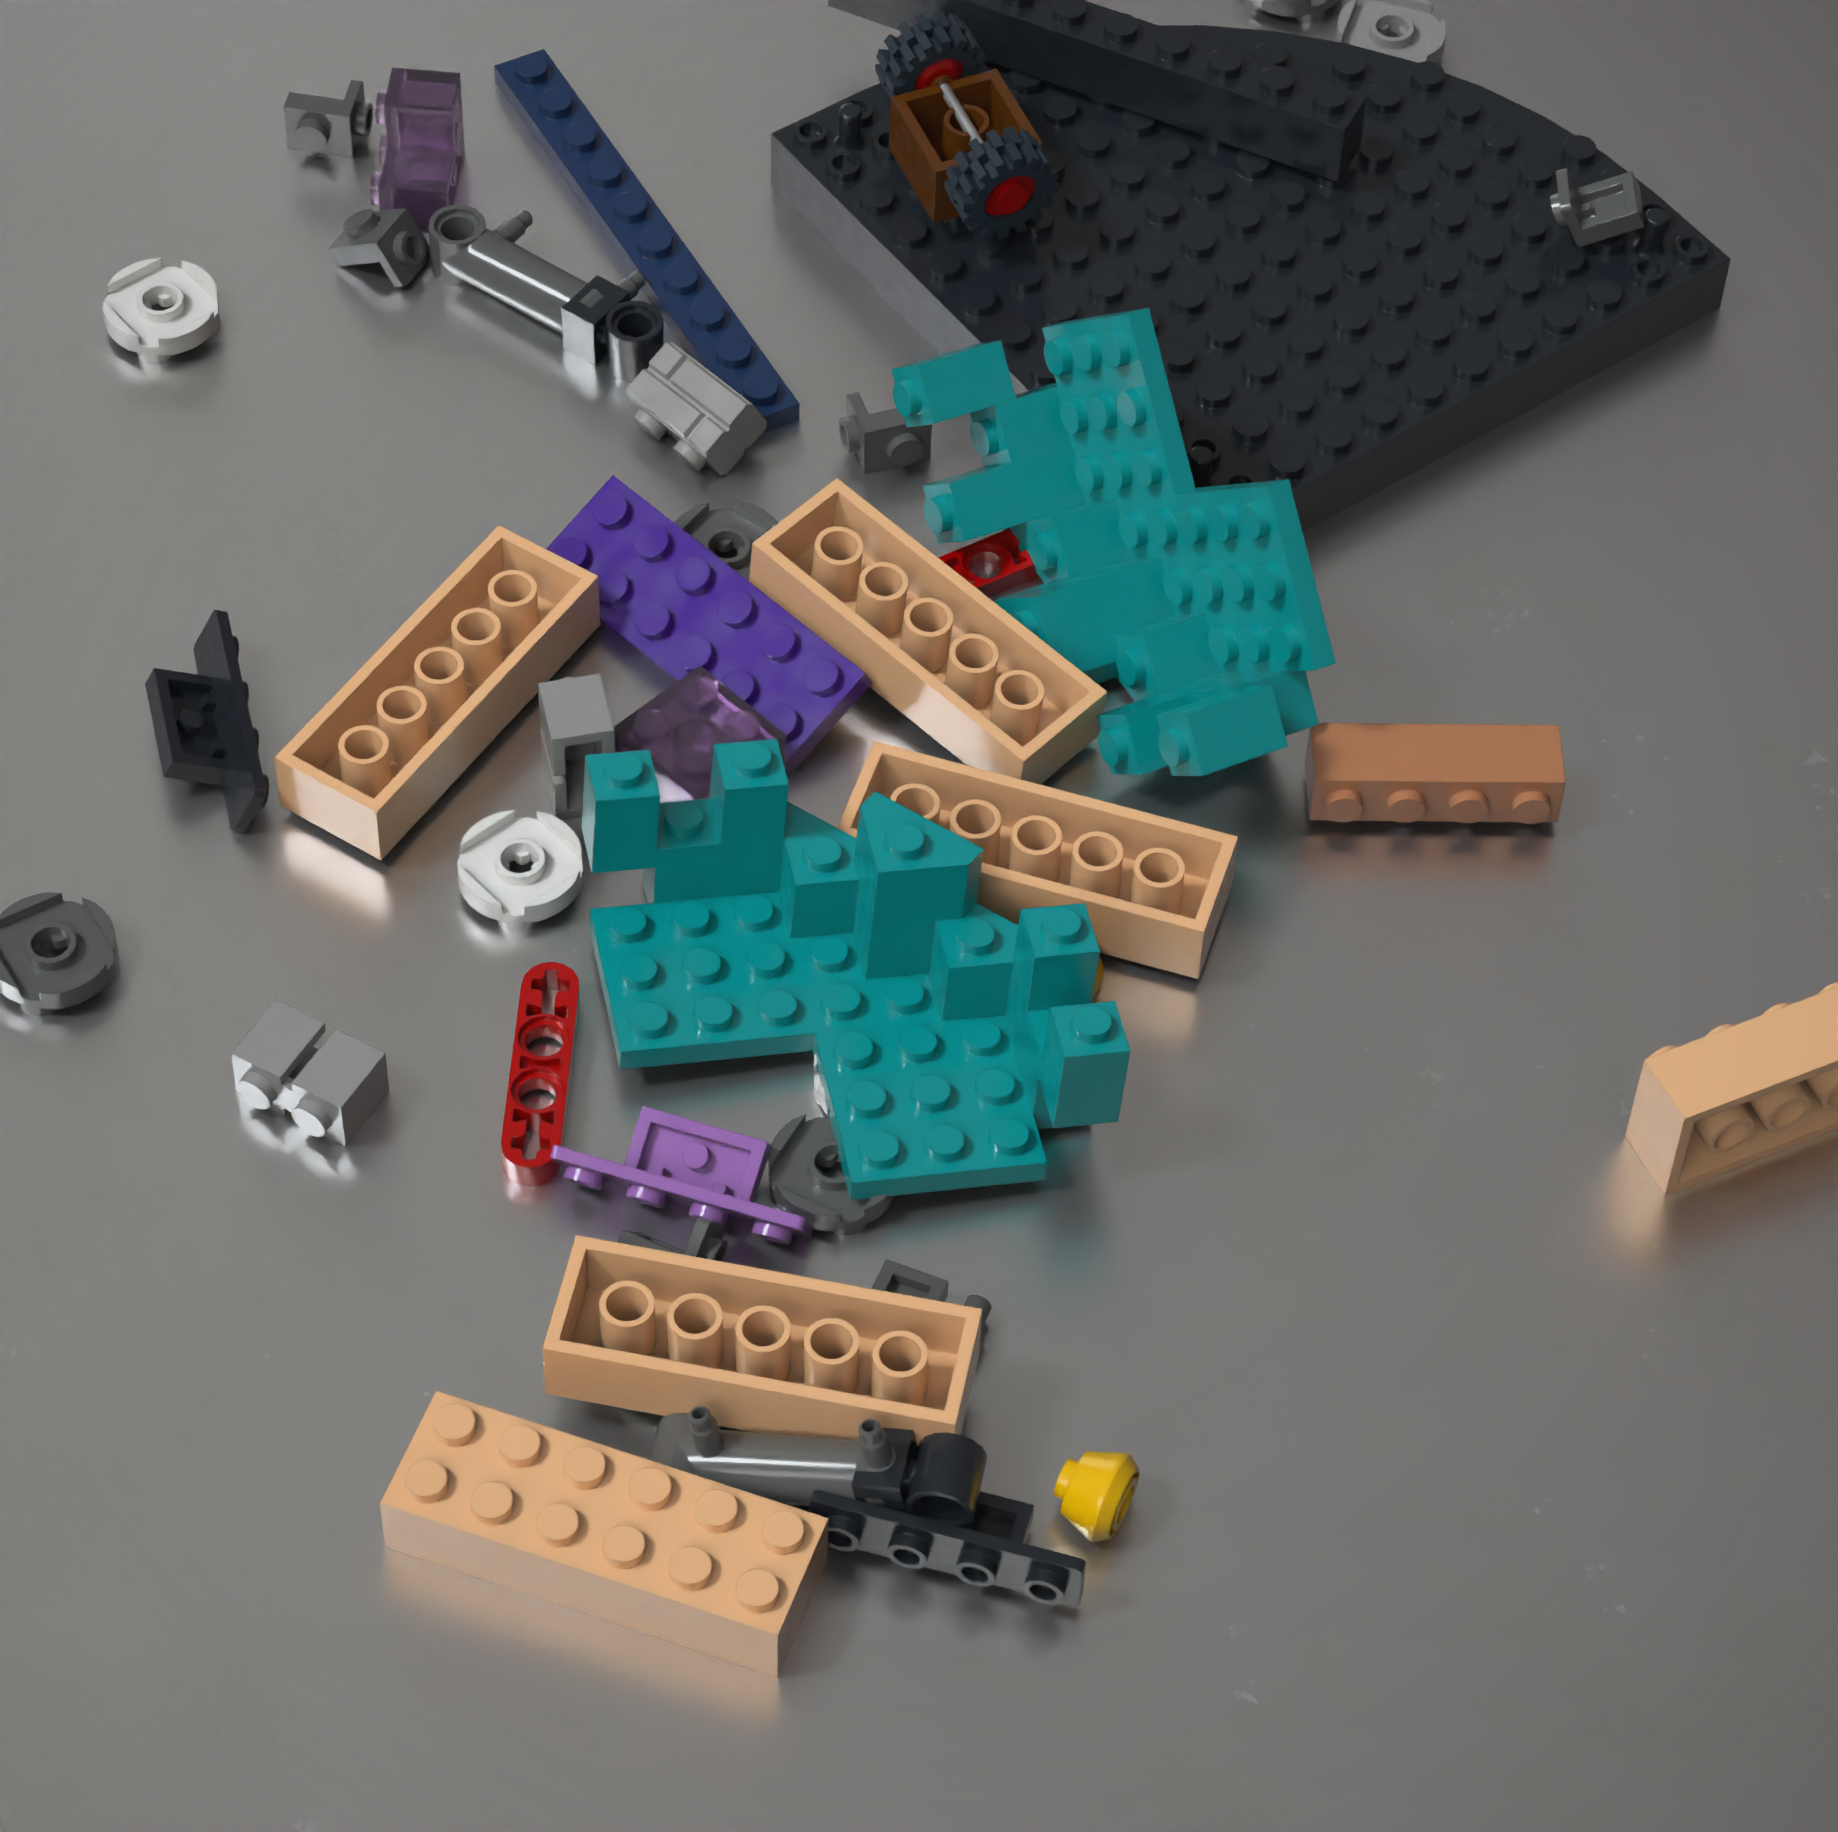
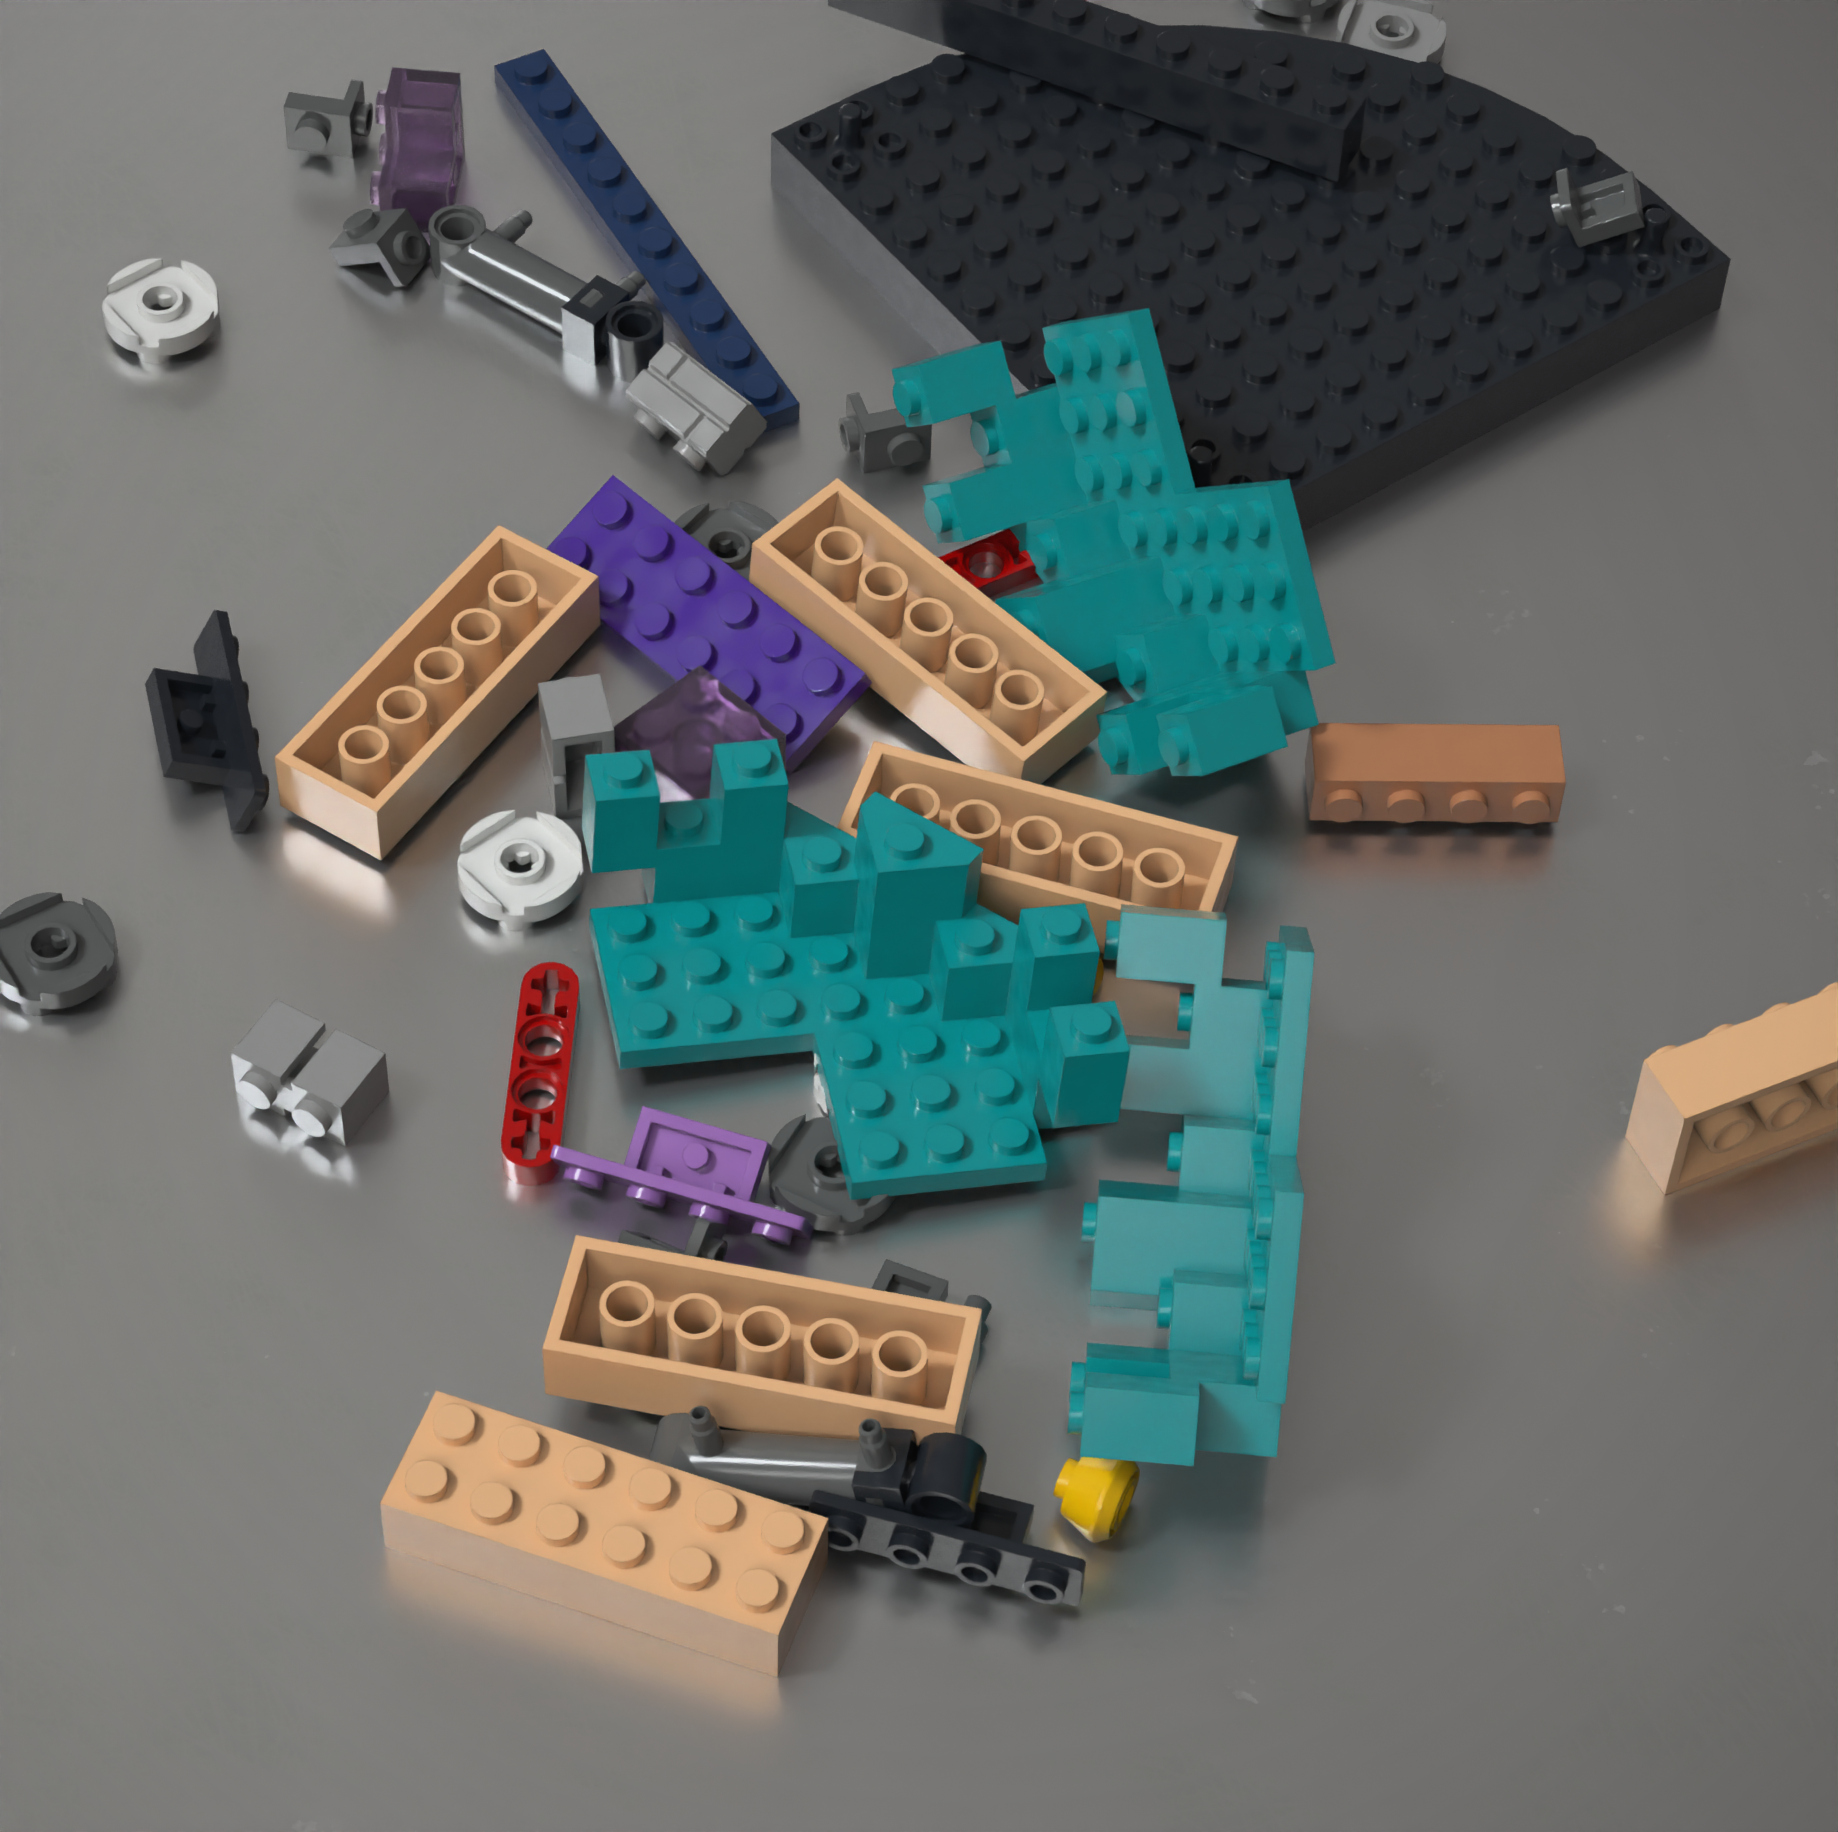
(961, 130): brick -> none
(1226, 1240): none -> teal brick

